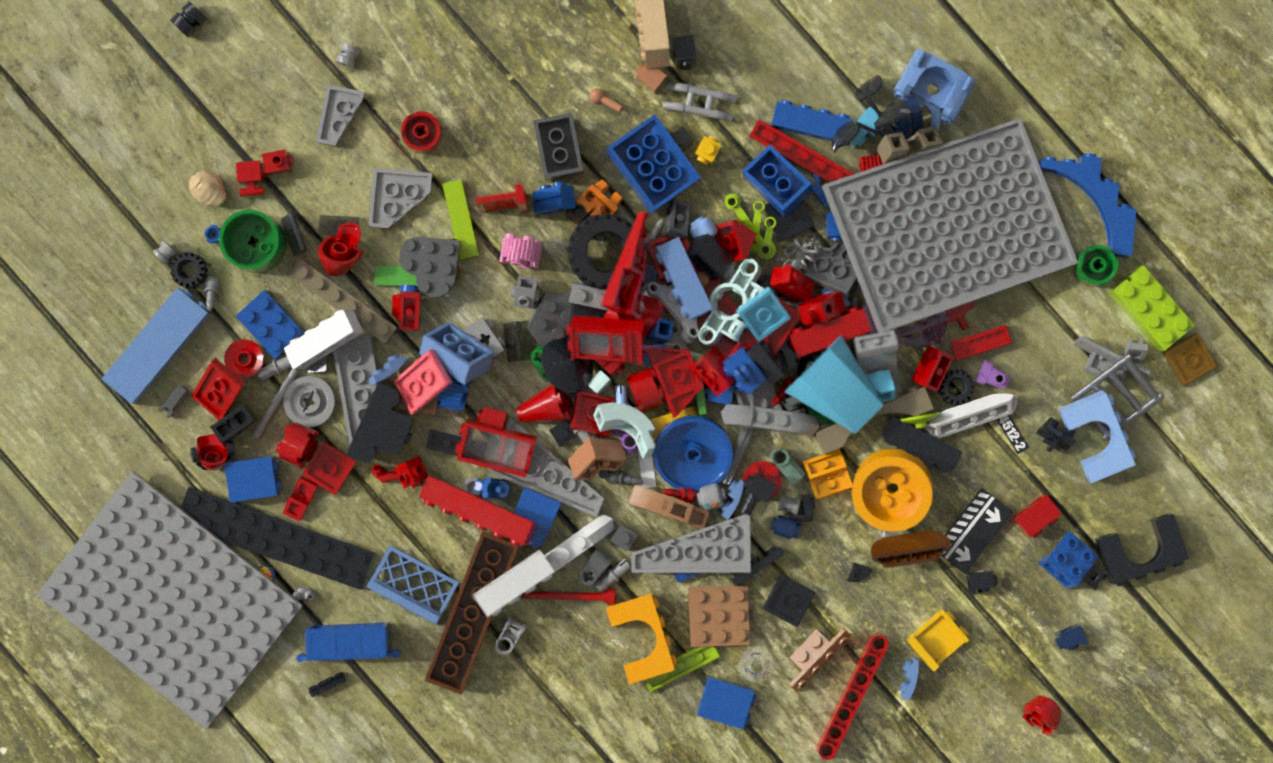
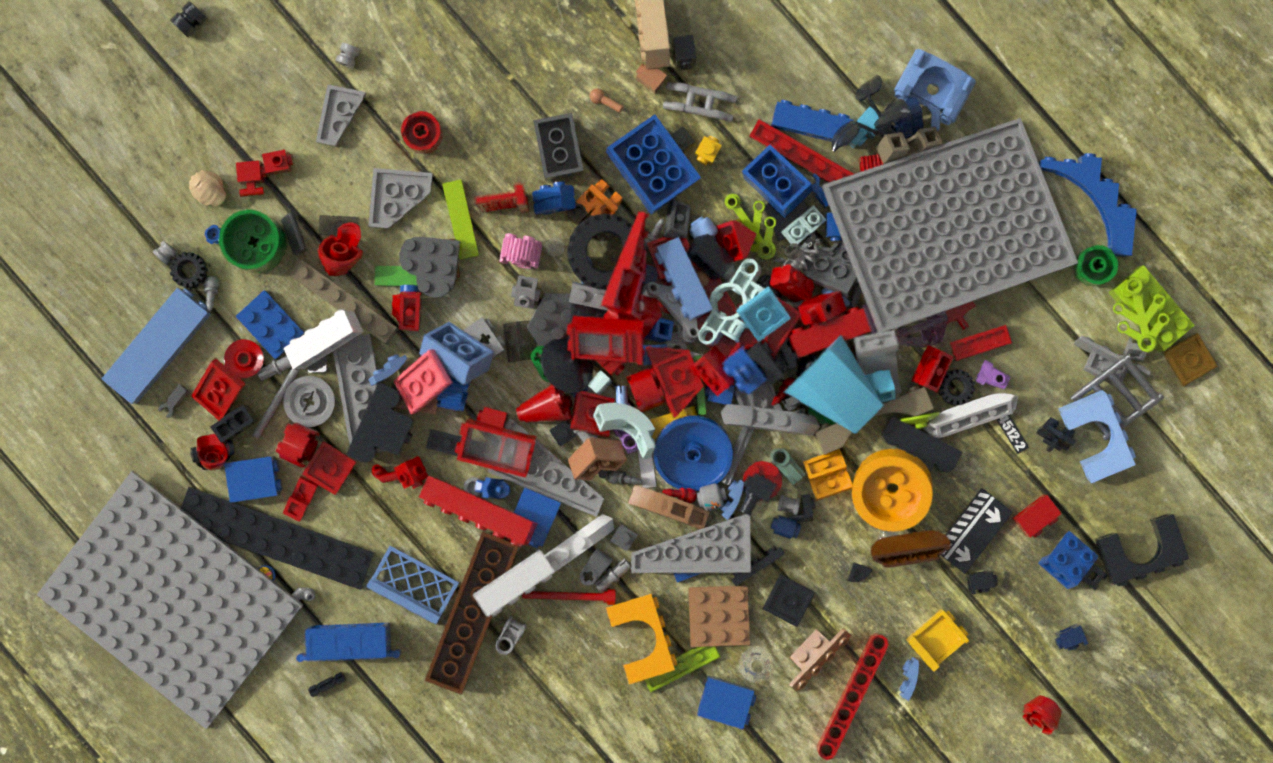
(803, 225): none -> light aqua slope
(1142, 318): none -> lime plant

